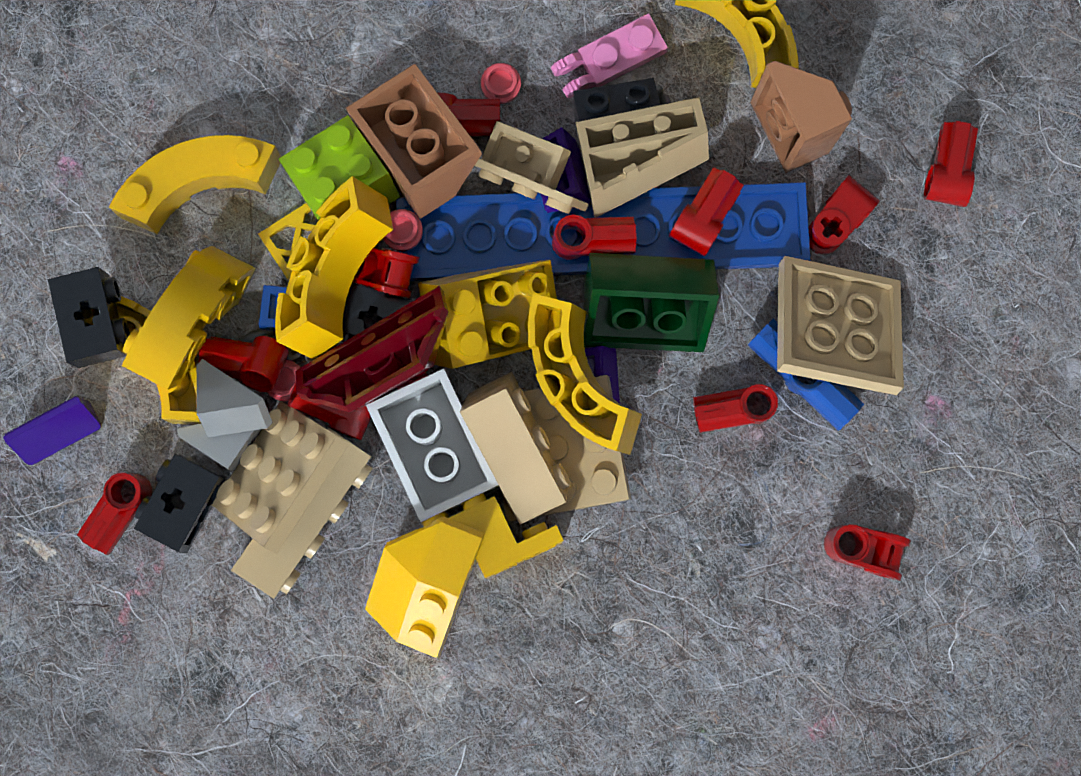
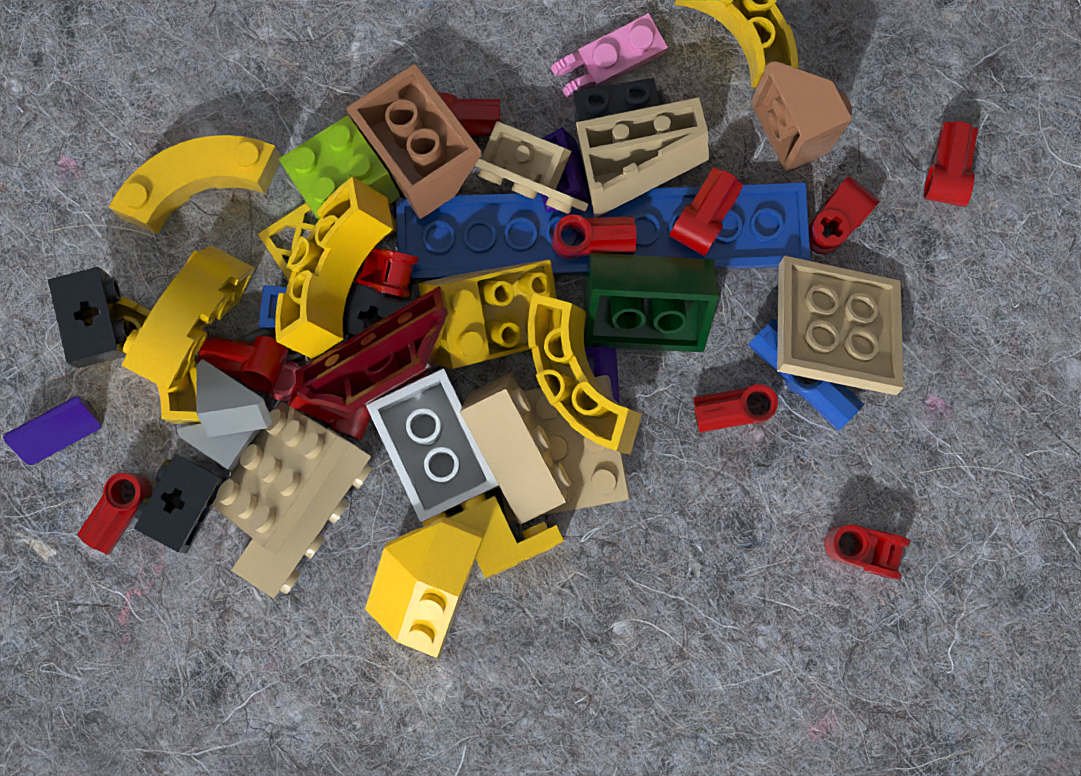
(406, 230): coral plate -> none
(501, 82): coral plate -> none

